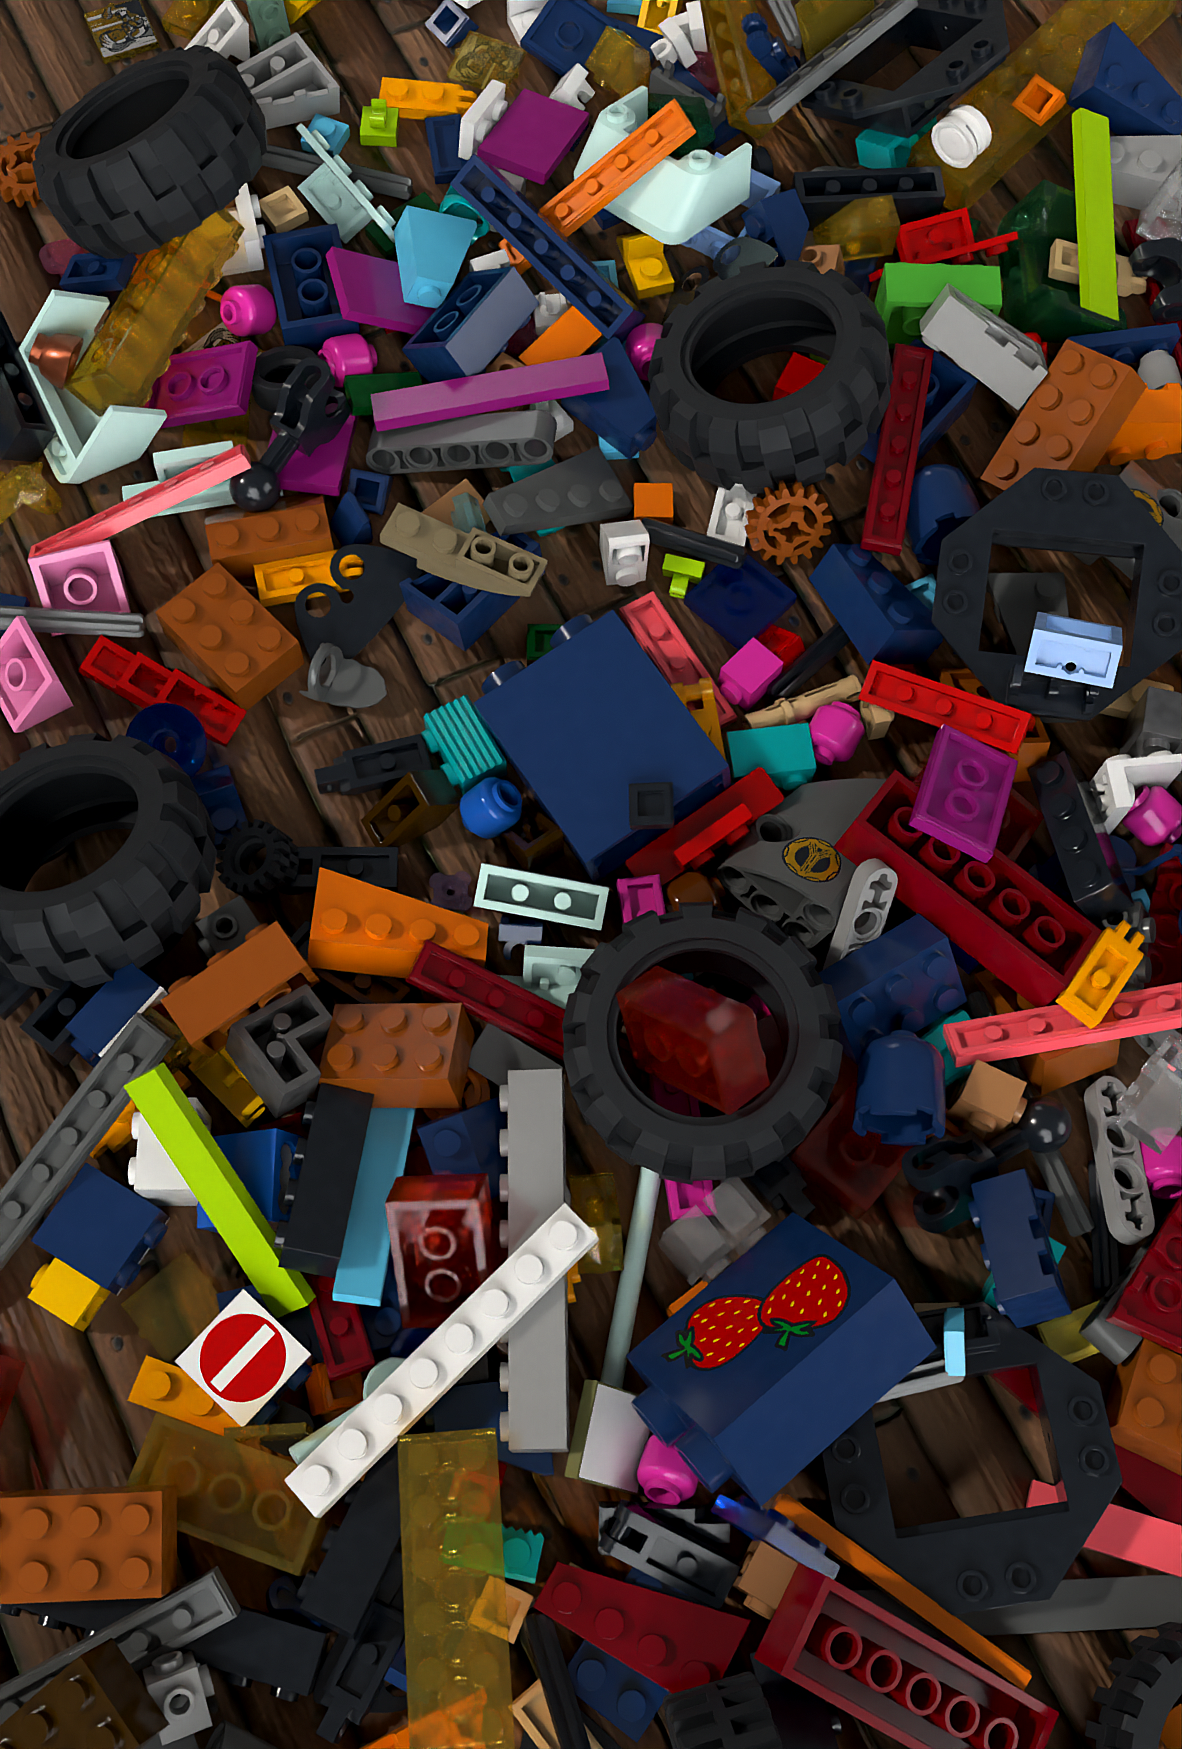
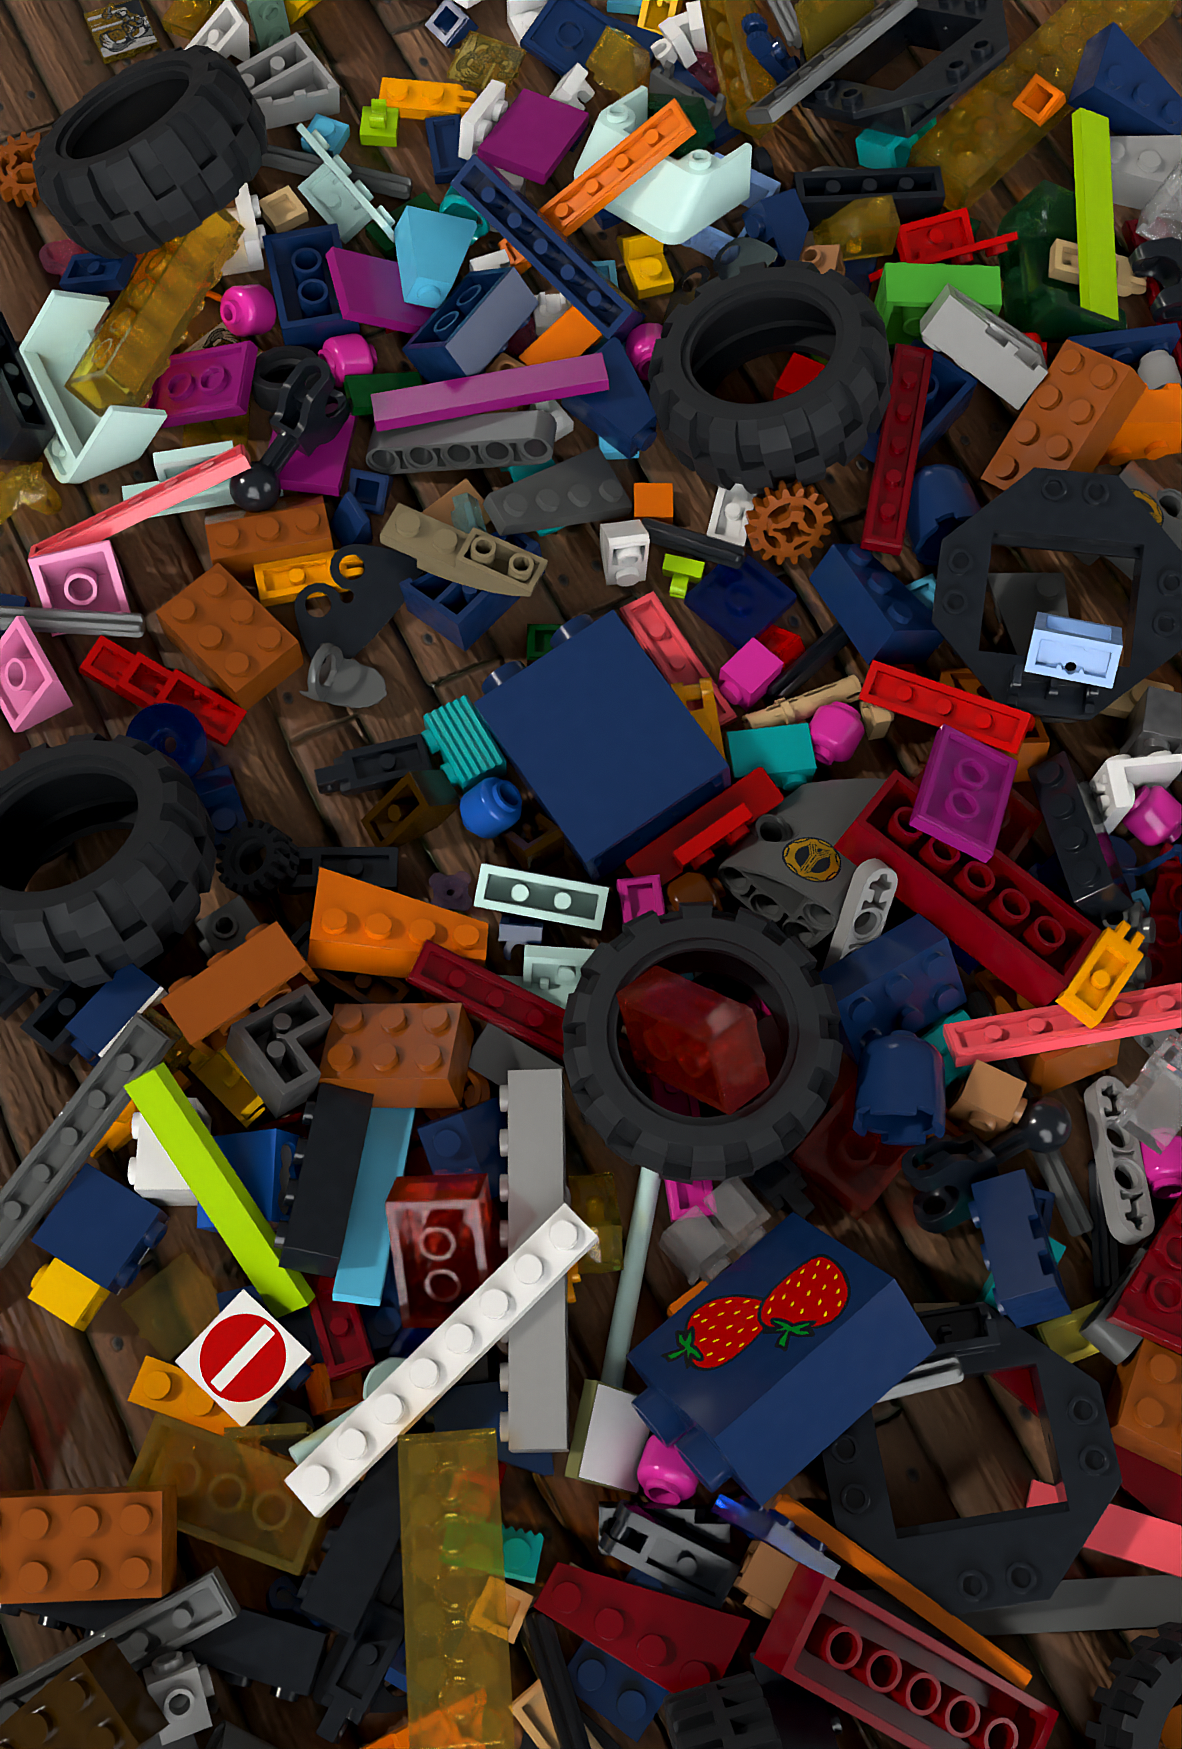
(56, 356): copper piece -> none
(651, 805): black tile -> none
(954, 1341): medium azure tile -> none
(961, 136): white wheel -> none

